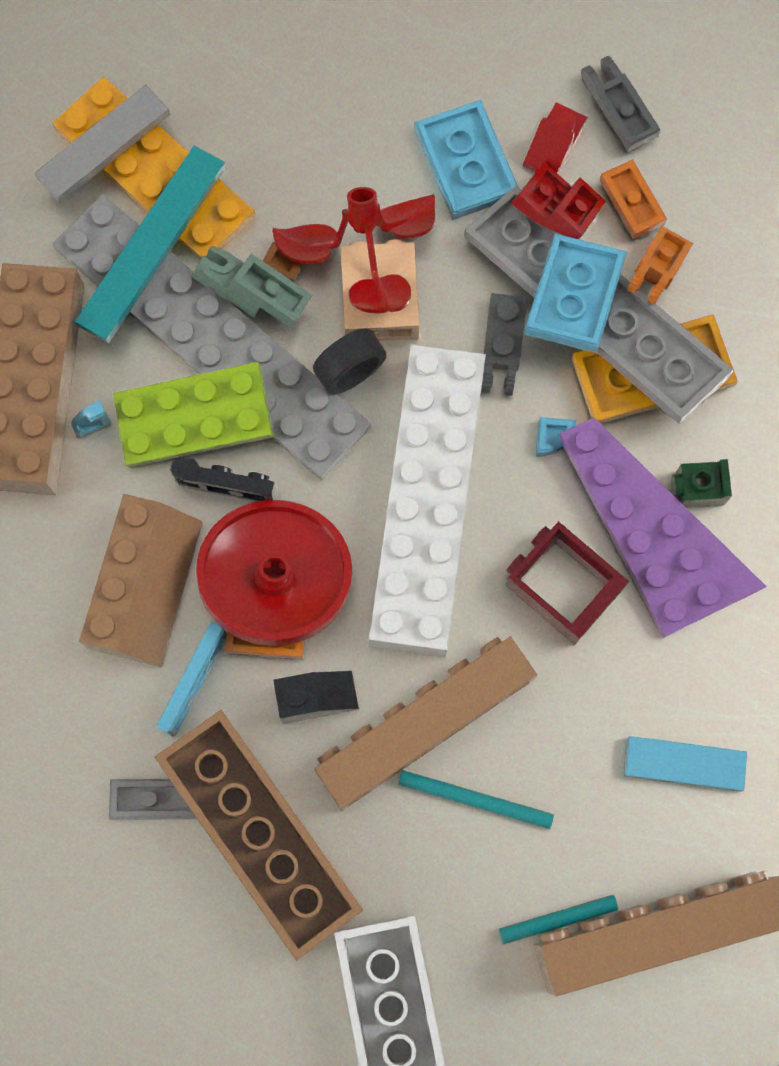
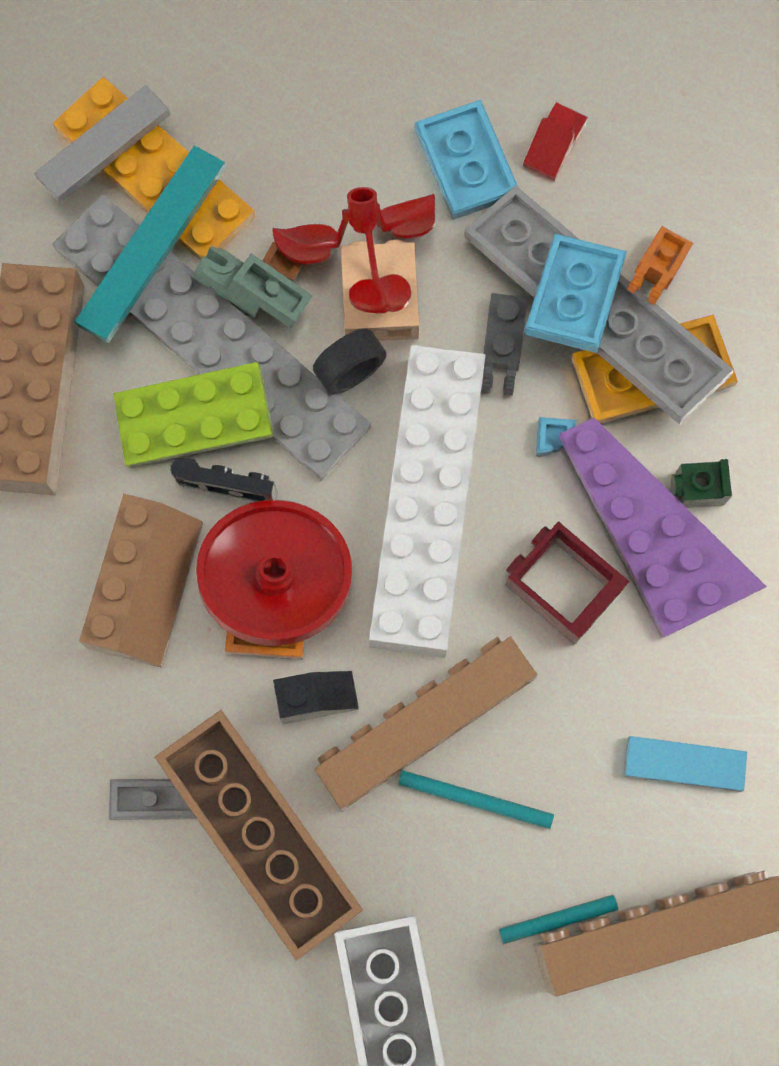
(90, 419): medium azure tile -> none
(192, 680): medium azure tile -> none
(558, 204): red slope -> none
(621, 105): dark grey hinge -> none
(633, 199): orange plate -> none

